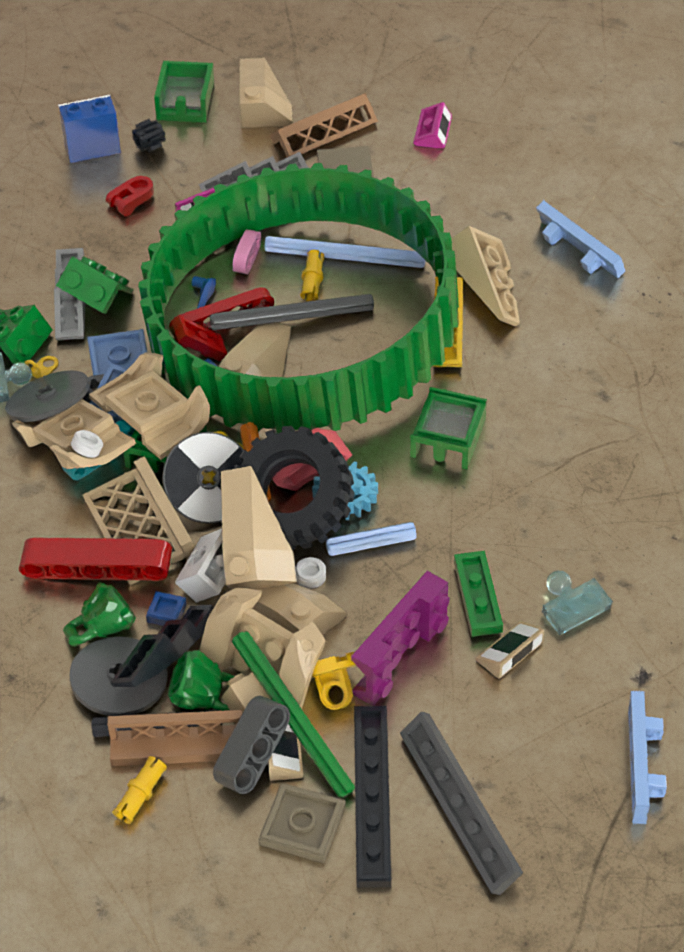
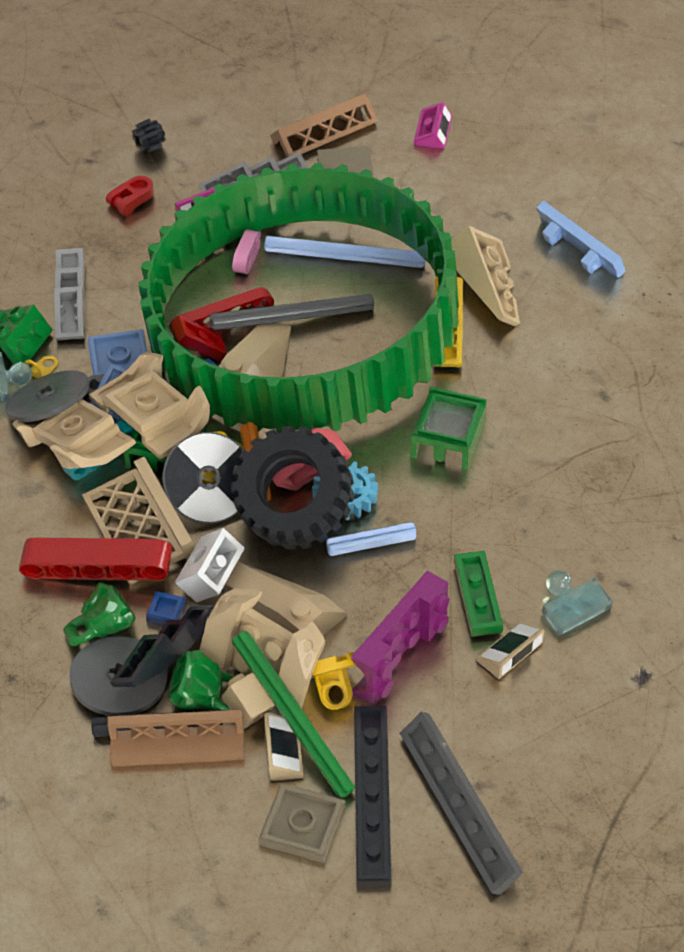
(87, 443): white tile -> none
(90, 128): blue piece -> none
(91, 283): green bracket -> none
(139, 789): yellow pin -> none
(184, 91): green window -> none
(207, 288): blue bar -> none
(251, 744): dark grey beam -> none
(252, 538): tan wedge -> none
(261, 96): tan wedge -> none
(310, 572): white tile -> none
(312, 275): yellow pin -> none
(643, 783): light blue hinge -> none

